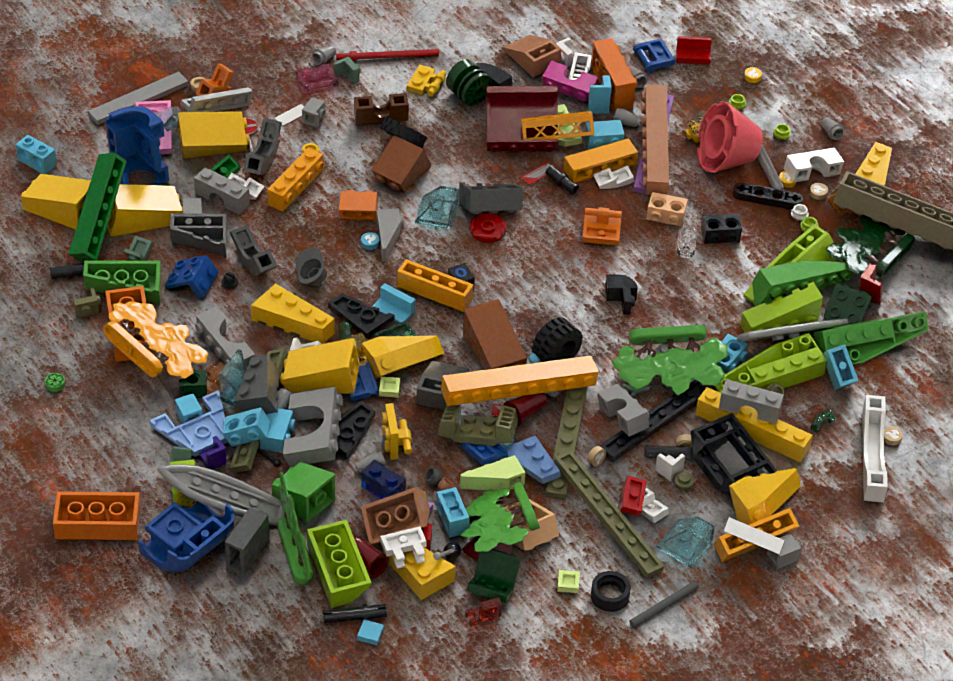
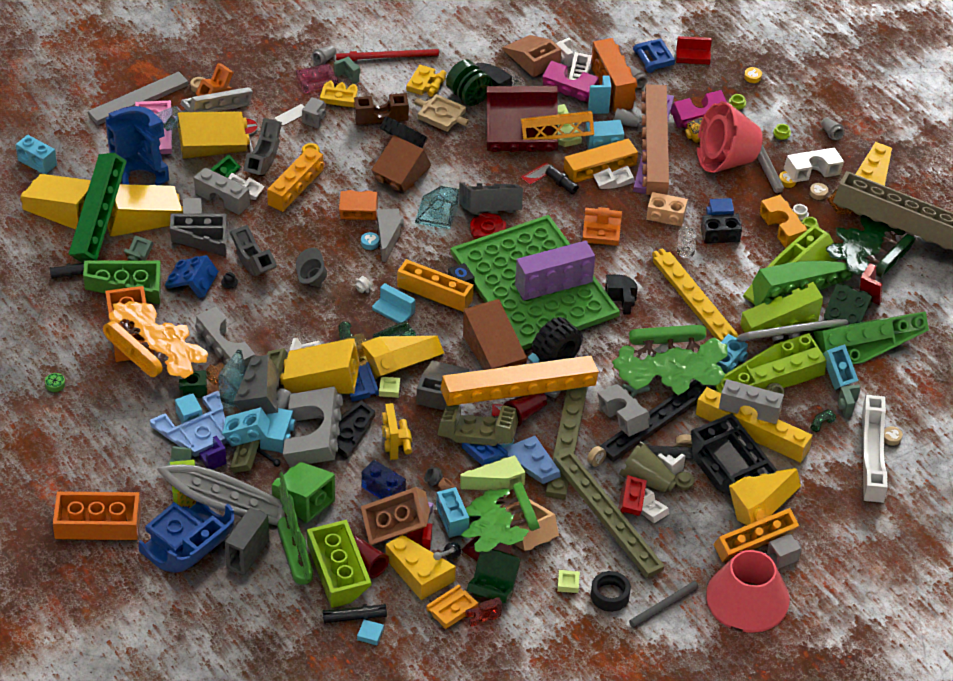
(88, 305): olive bracket -> none
(293, 314): yellow wedge -> none
(339, 94): none -> yellow plate
(361, 317): black wing -> none
(363, 284): none -> white plate
(363, 463): light grey cone -> none
(404, 541): white plate -> none
(441, 112): none -> tan plate
(451, 606): none -> light orange plate
(494, 268): none -> bright green plate
(554, 270): none -> medium lavender brick
(647, 466): none -> olive cone
(685, 111): none -> dark pink arch
(687, 539): clear light blue slope -> none
(692, 295): none -> yellow hinge
(720, 206): none -> blue brick
(744, 605): none -> coral cone
(754, 535): white sticker -> none
(767, 198): black beam -> none
(778, 211): none -> light orange arch
(846, 399): none -> sand green bracket

